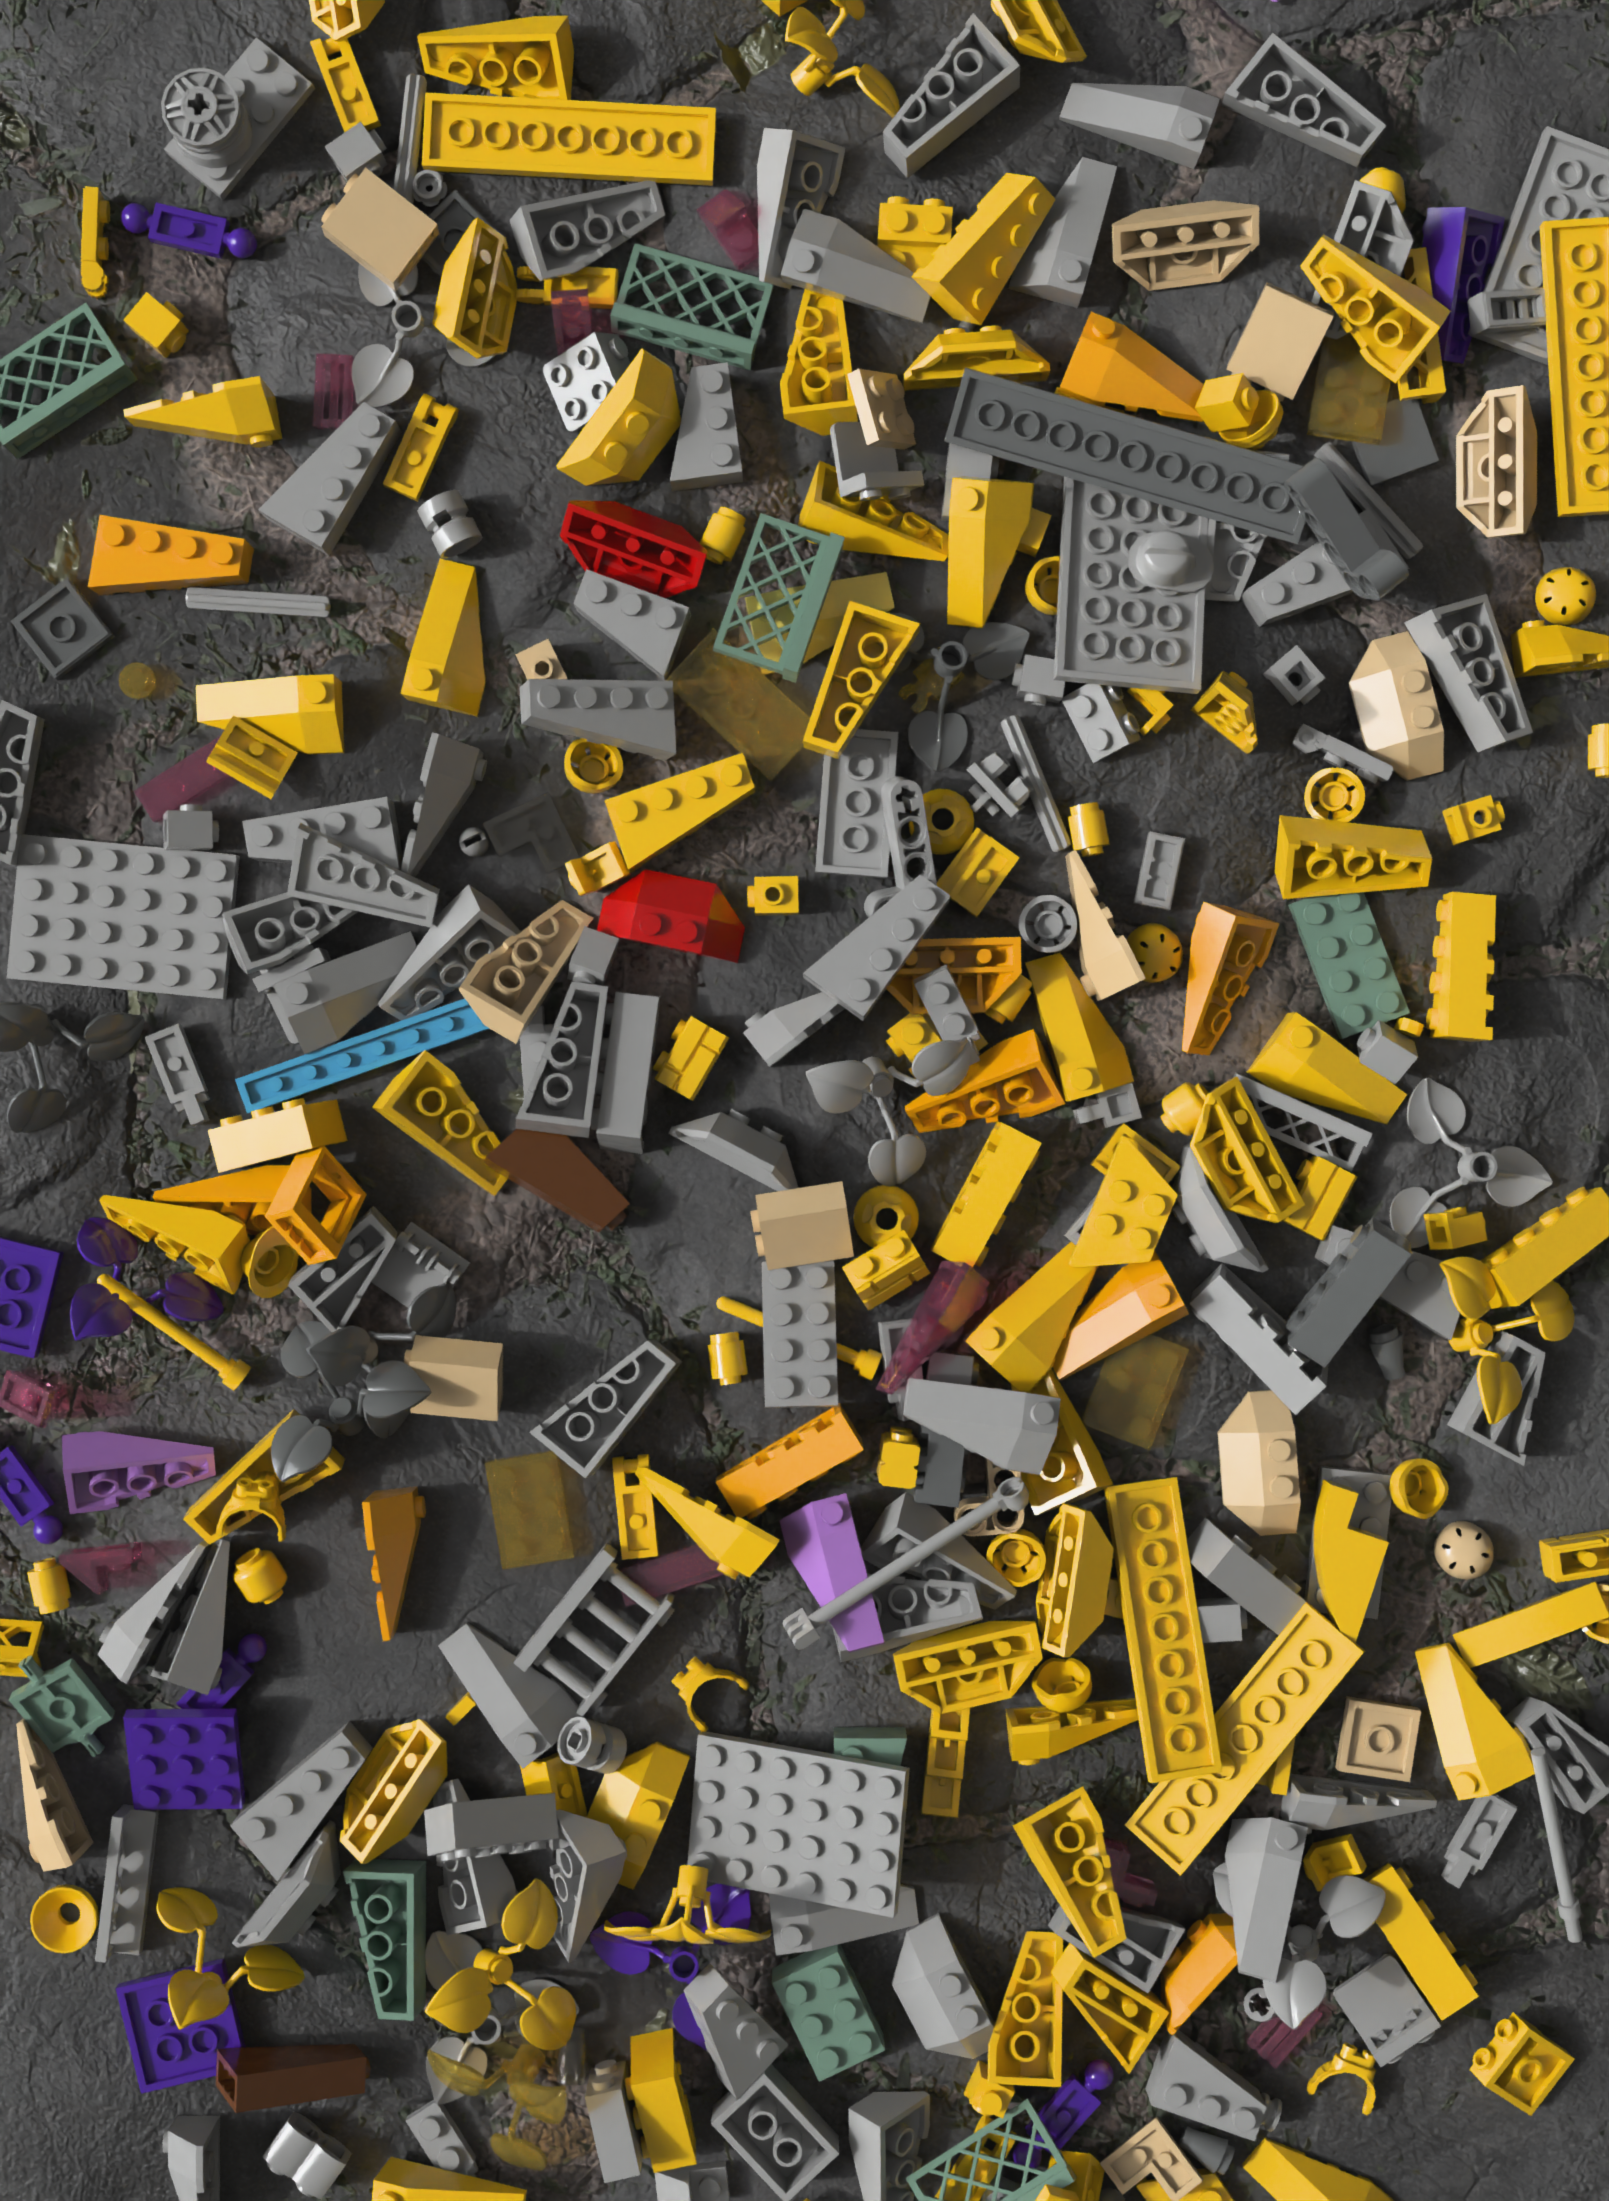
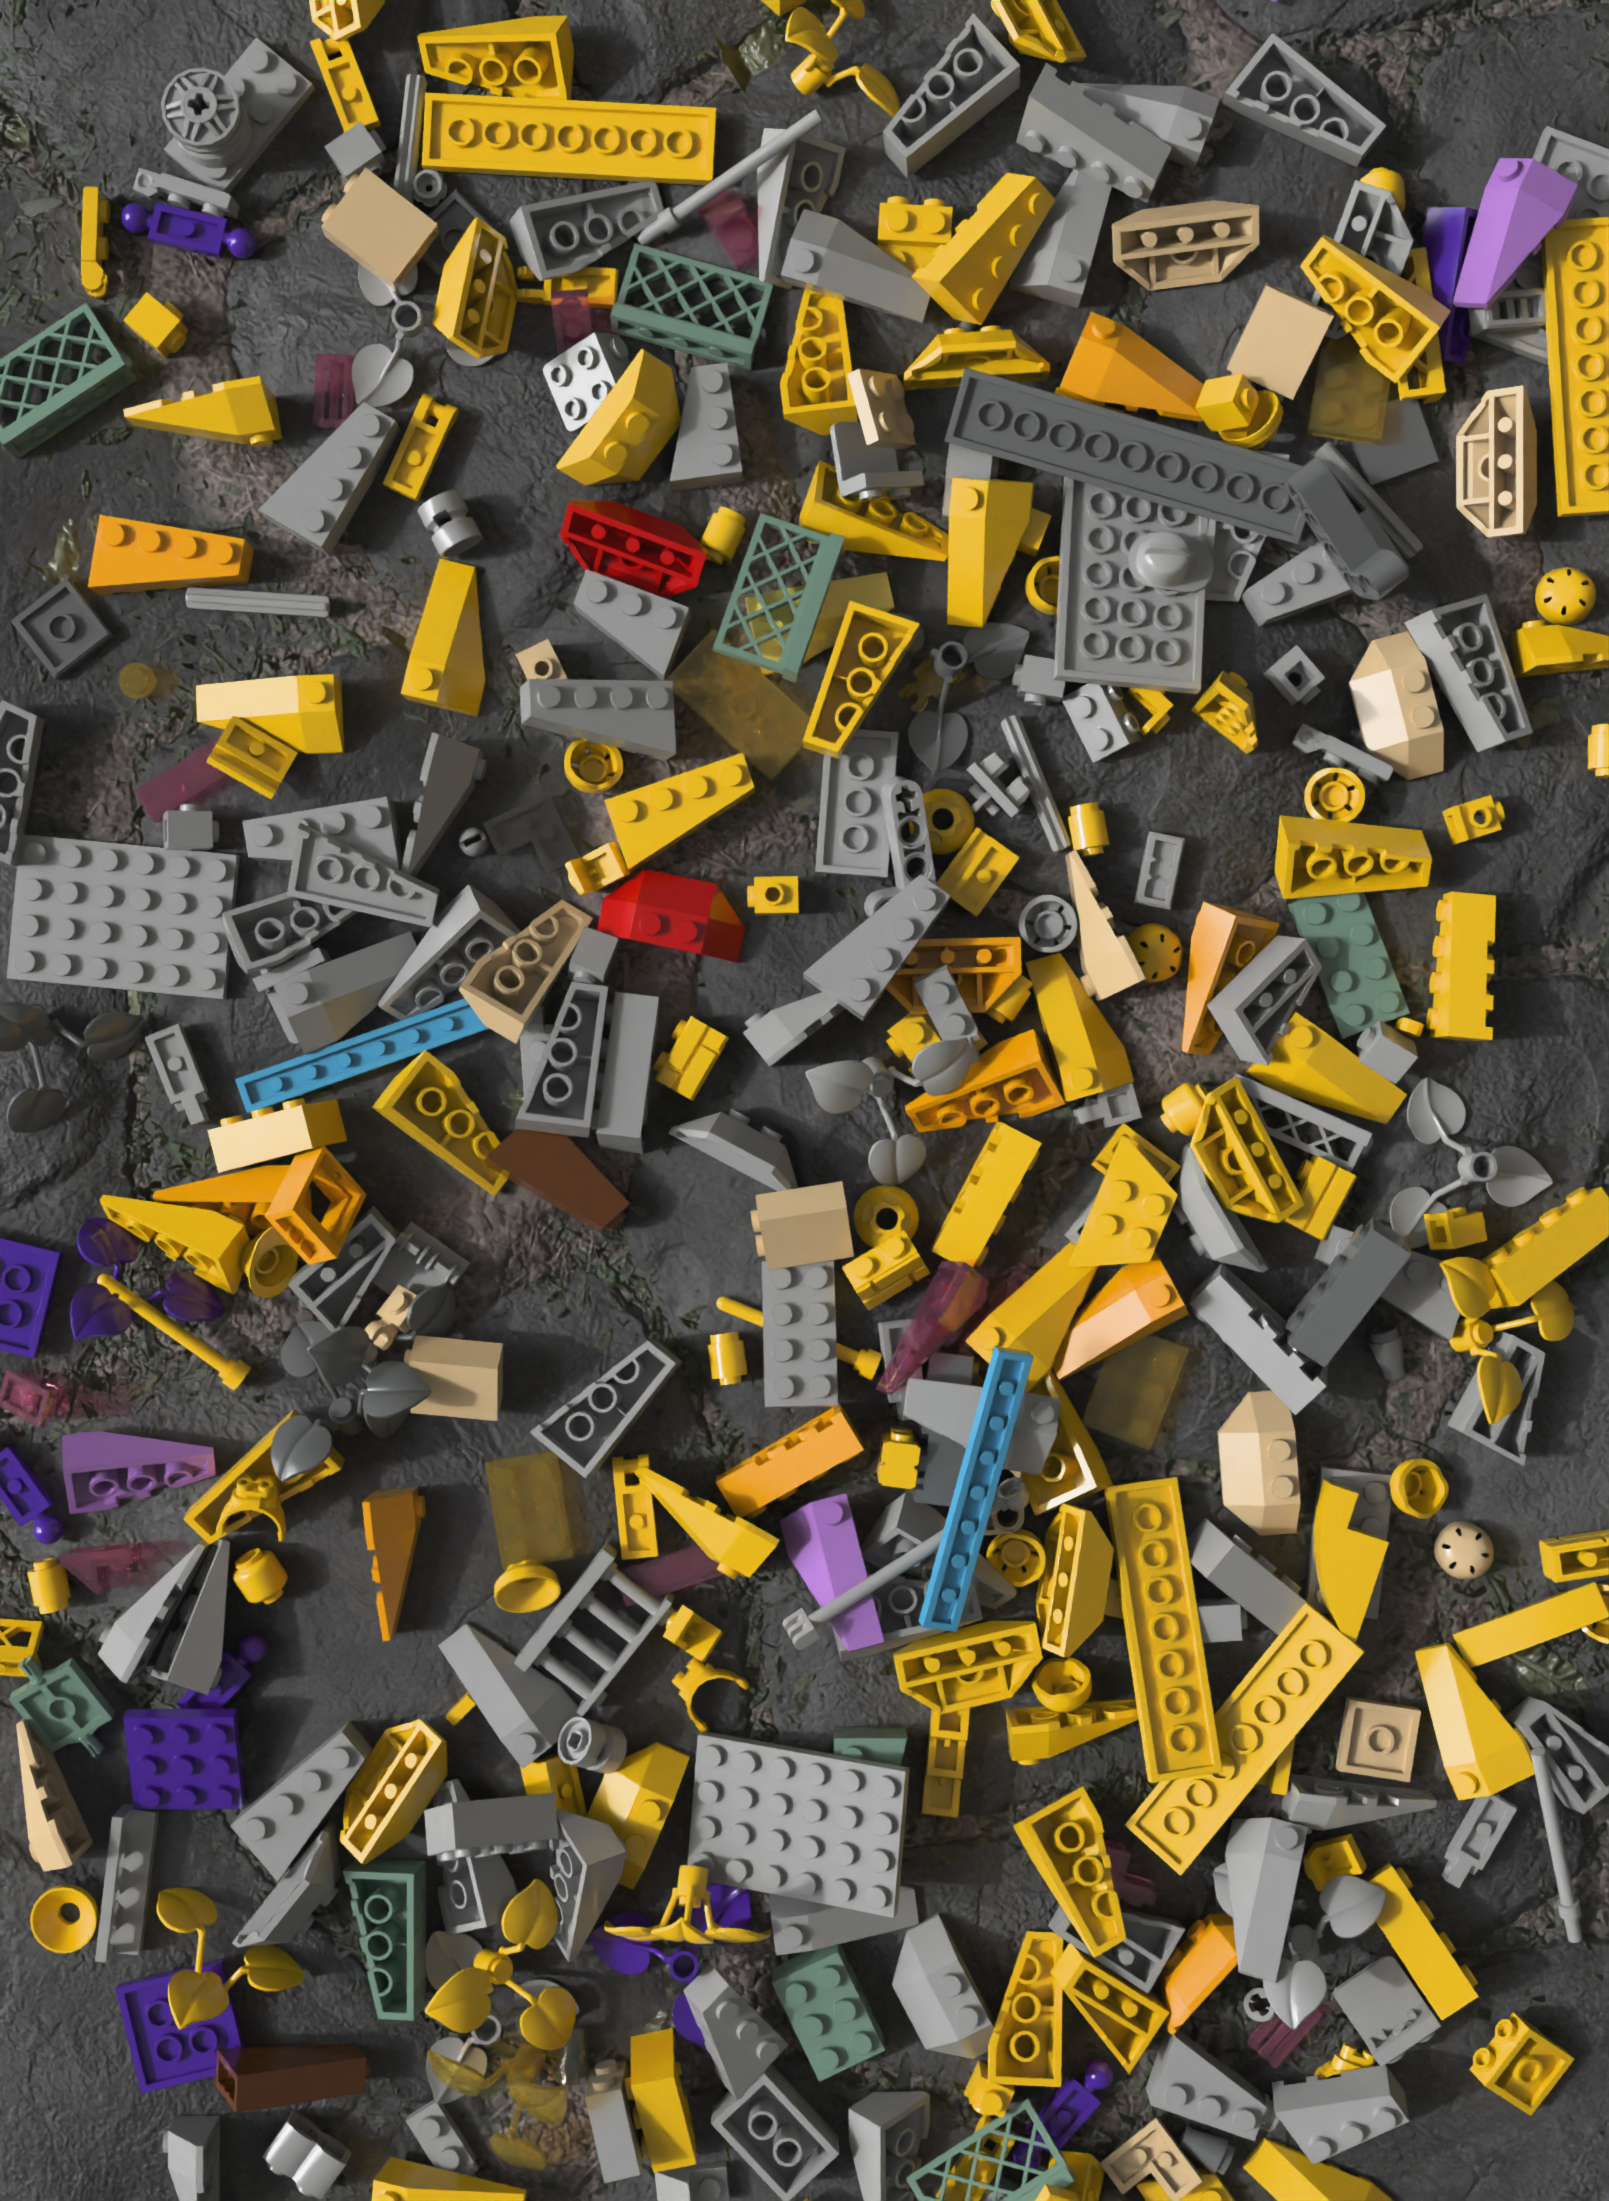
(185, 193): none -> light grey hinge
(393, 1318): none -> tan plate
(526, 1587): none -> yellow piece
(671, 218): none -> light grey bar
(692, 1633): none -> yellow bracket
(975, 1488): none -> dark azure plate
(1091, 137): none -> light grey wedge
(1263, 996): none -> light grey wedge
(1341, 2110): none -> light grey wedge
(1513, 217): none -> medium lavender wedge

